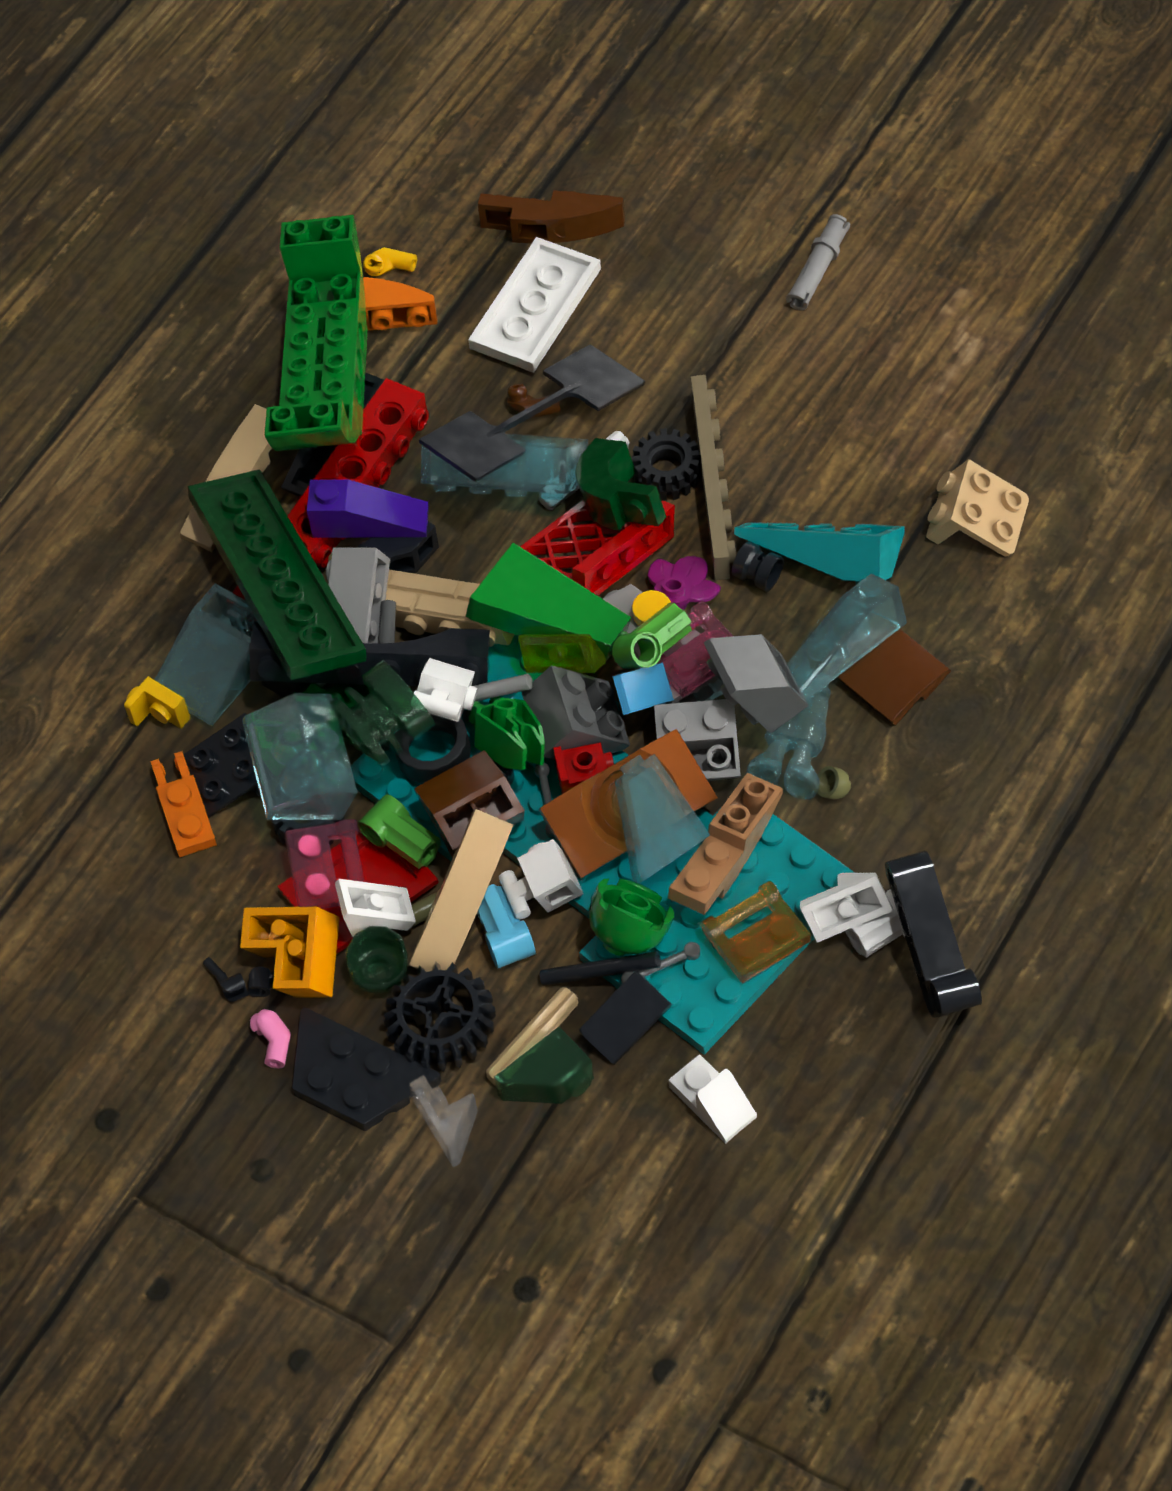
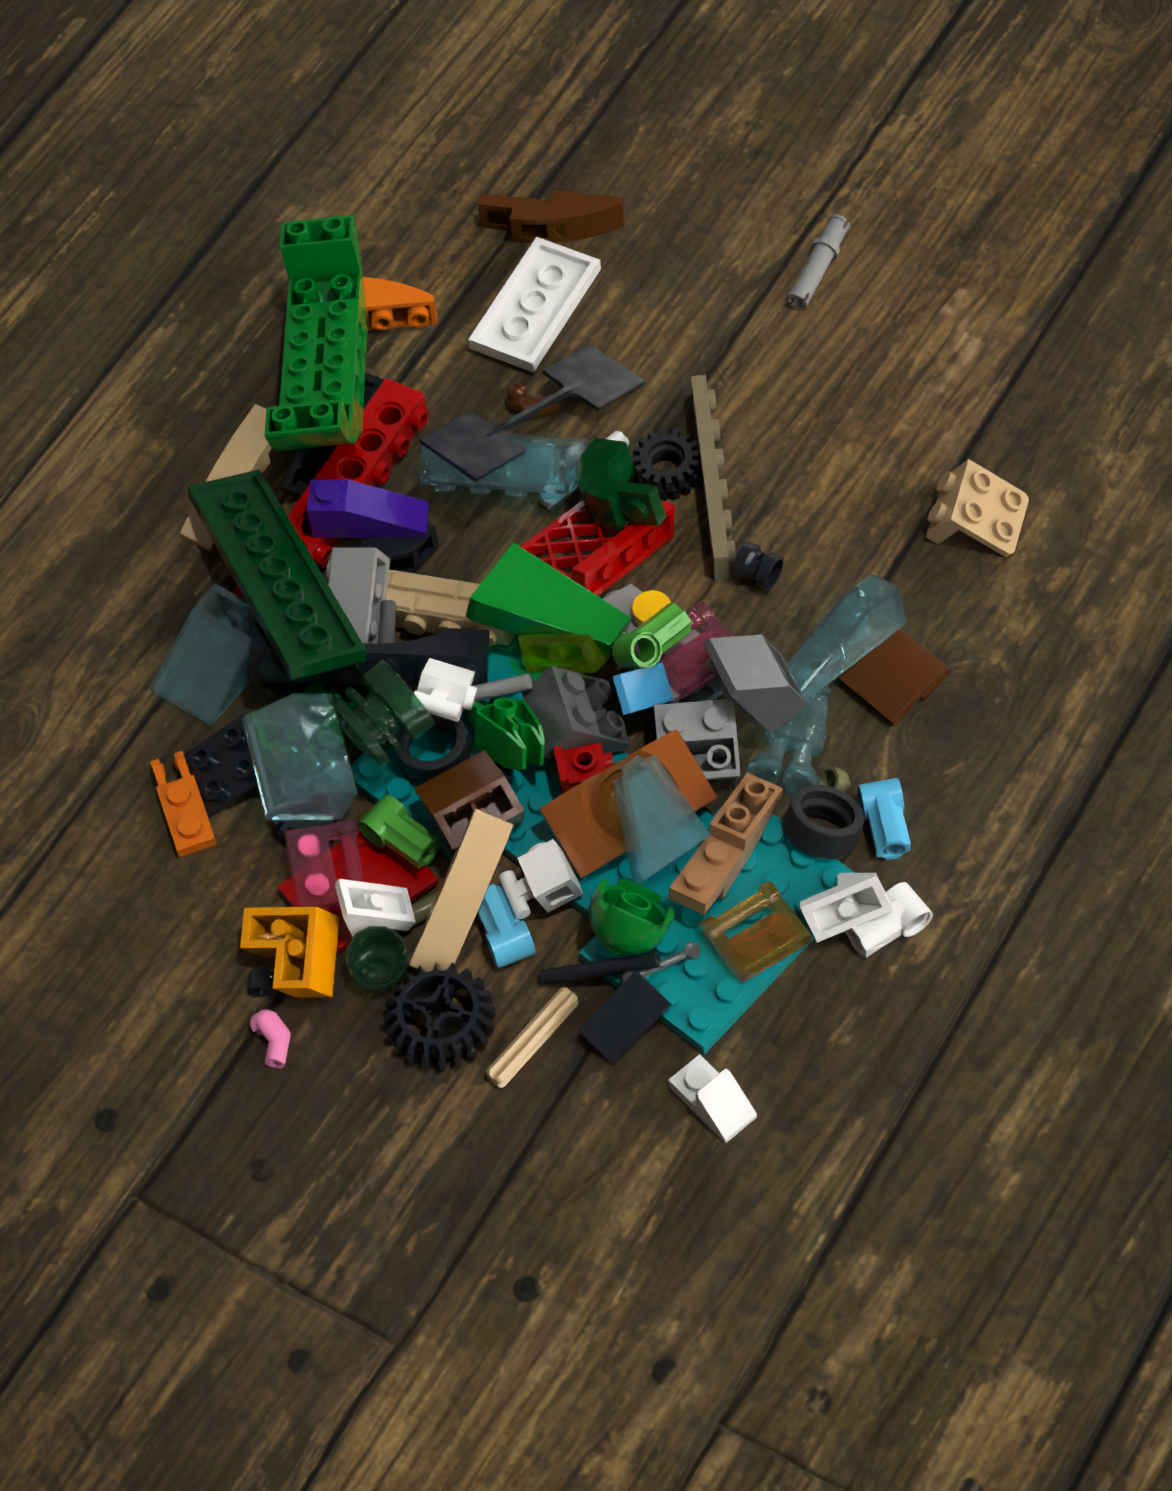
(157, 700): yellow bracket -> none
(232, 987): black hand -> none
(351, 1072): black wing -> none
(387, 260): yellow arm -> none
(447, 1122): clear slope -> none
(542, 772): dark grey hinge -> none
(547, 1072): clear green slope -> none
(683, 580): magenta plate -> none
(816, 839): none -> black tyre
(843, 554): teal wedge -> none
(884, 809): none -> medium azure piece
(930, 936): black beam -> none

